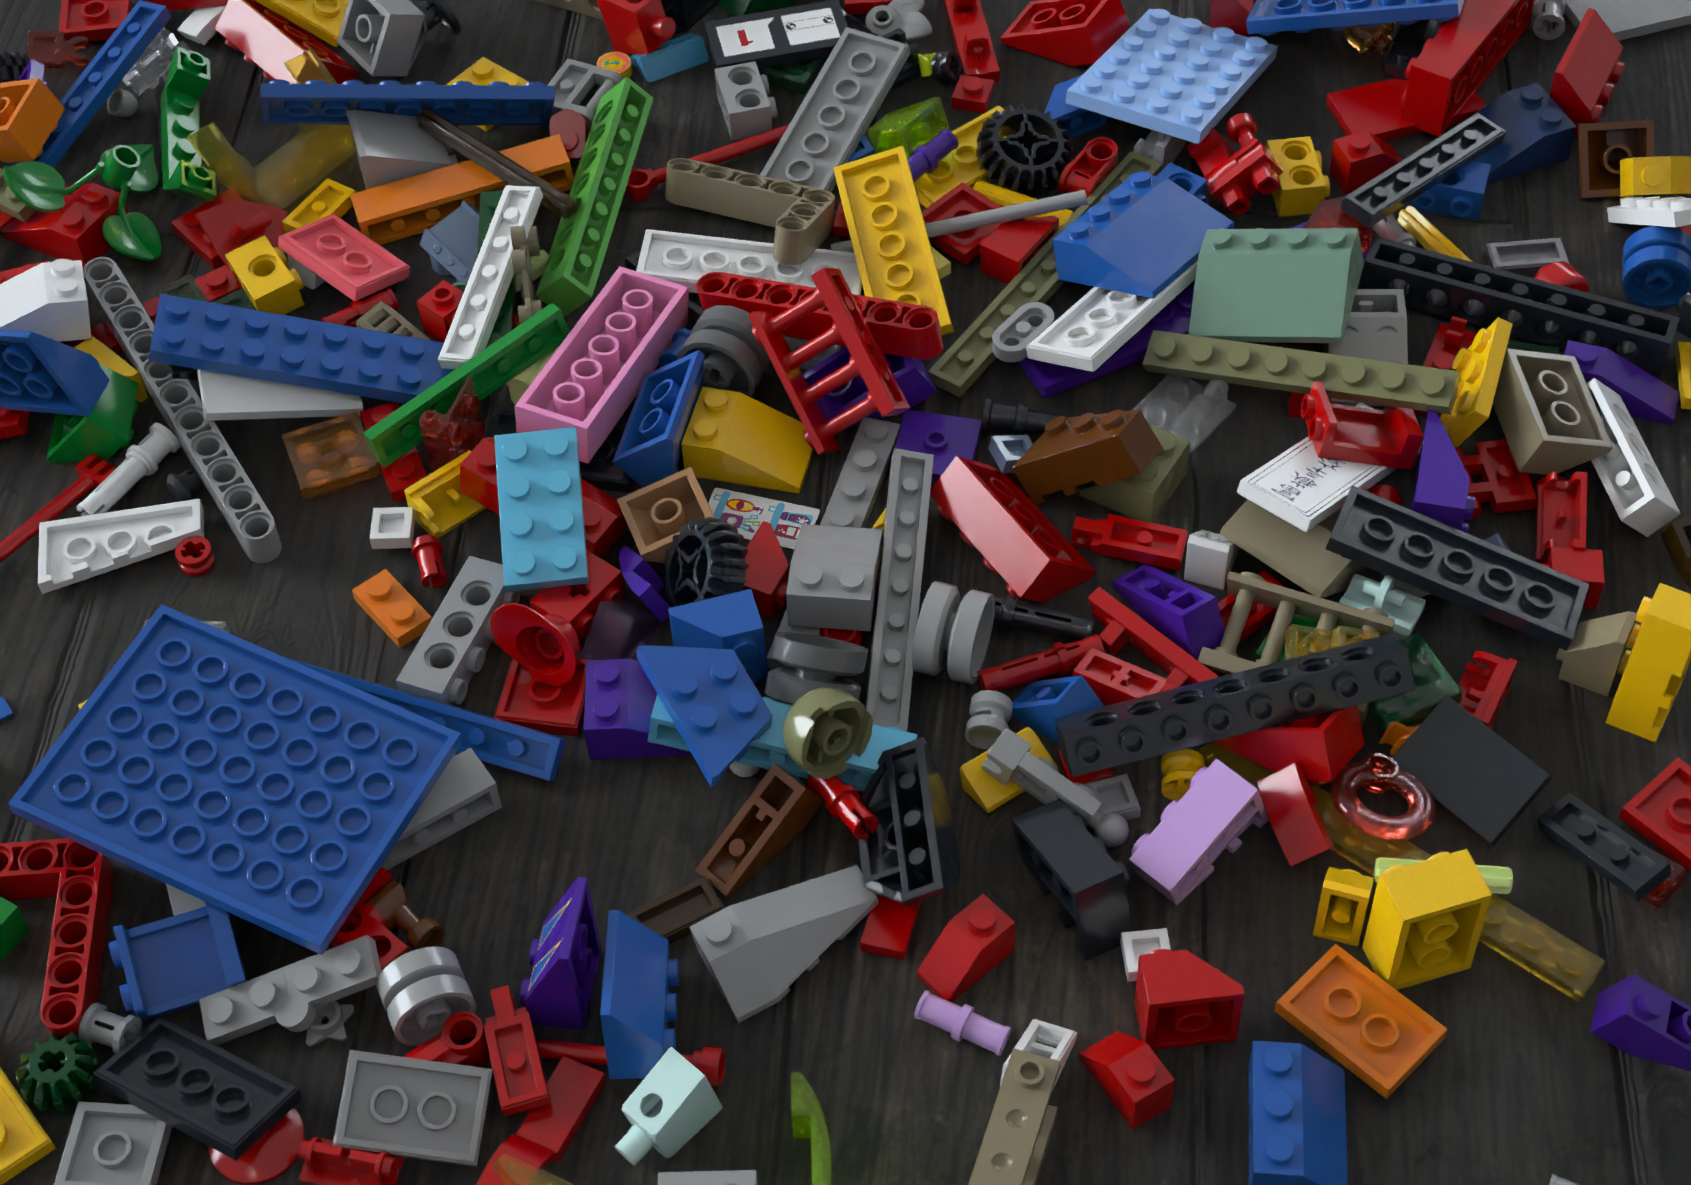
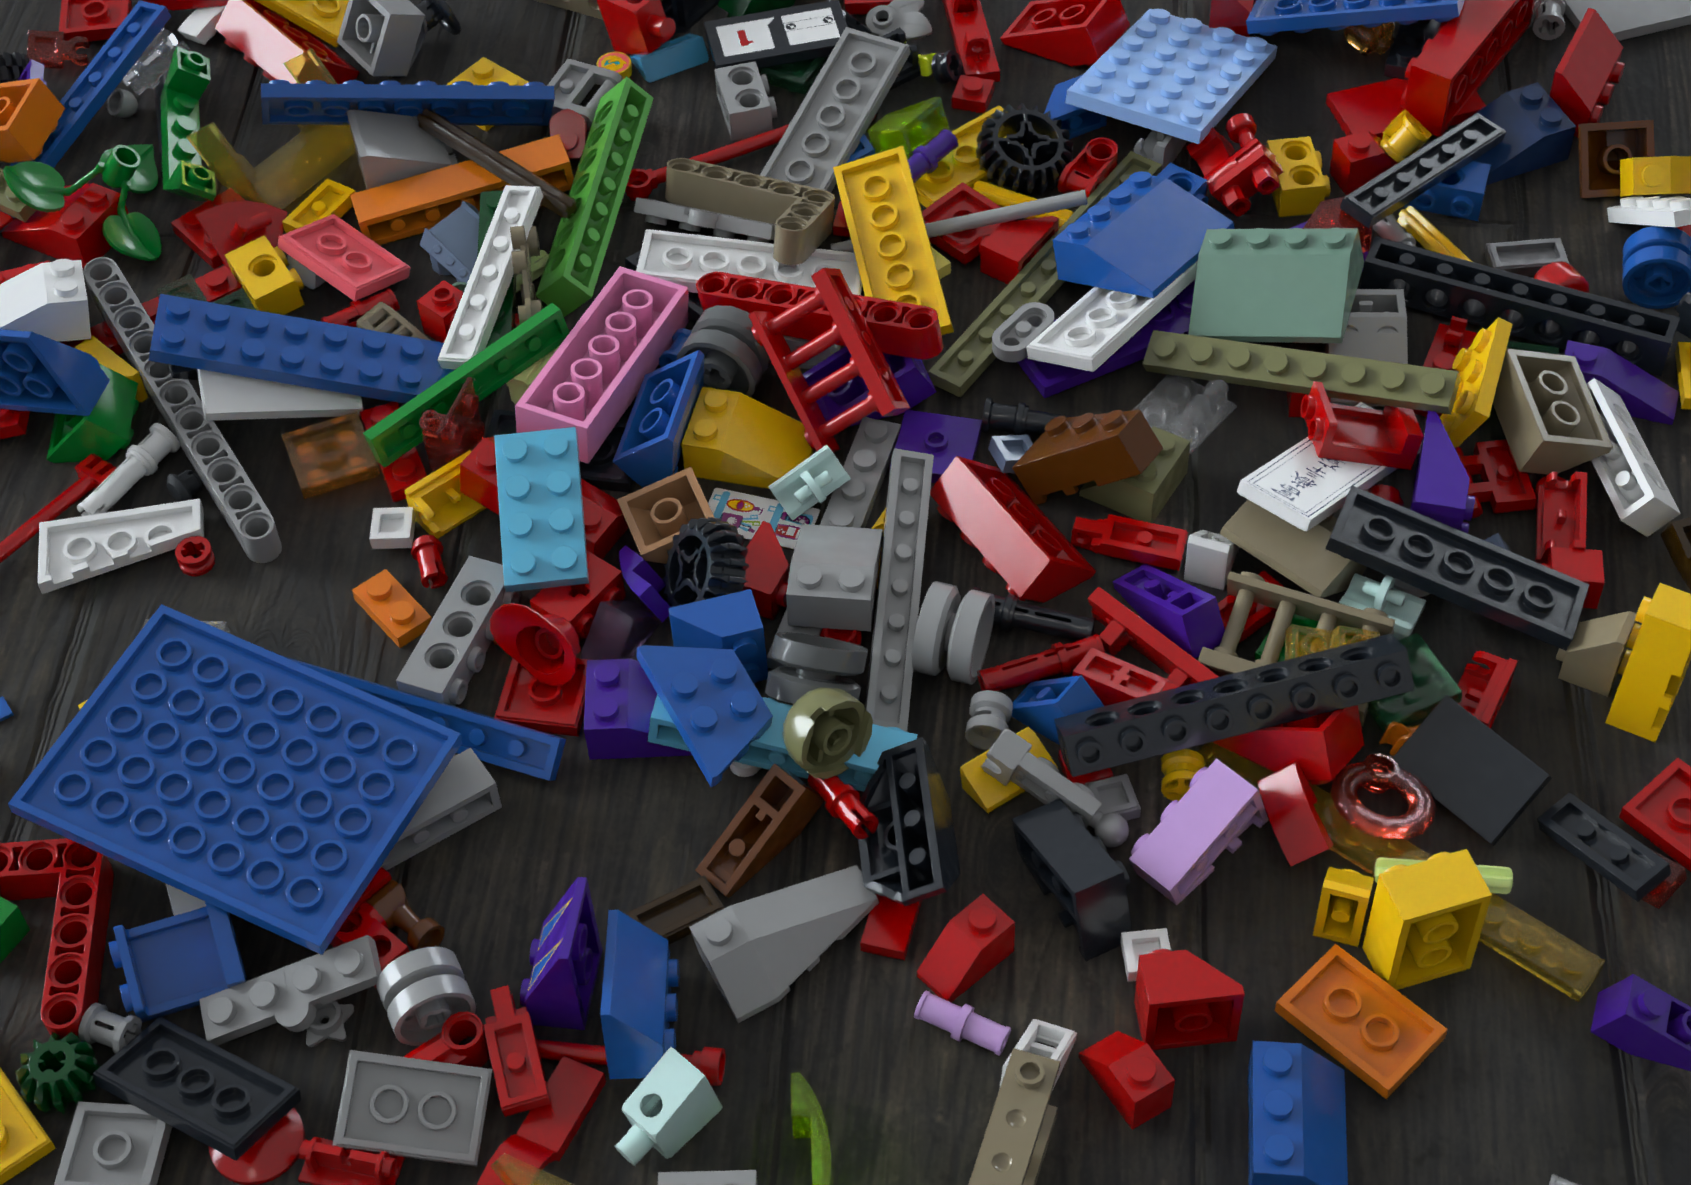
(693, 219): none -> light grey hinge
(809, 482): none -> light aqua hips
(1404, 136): none -> yellow piece

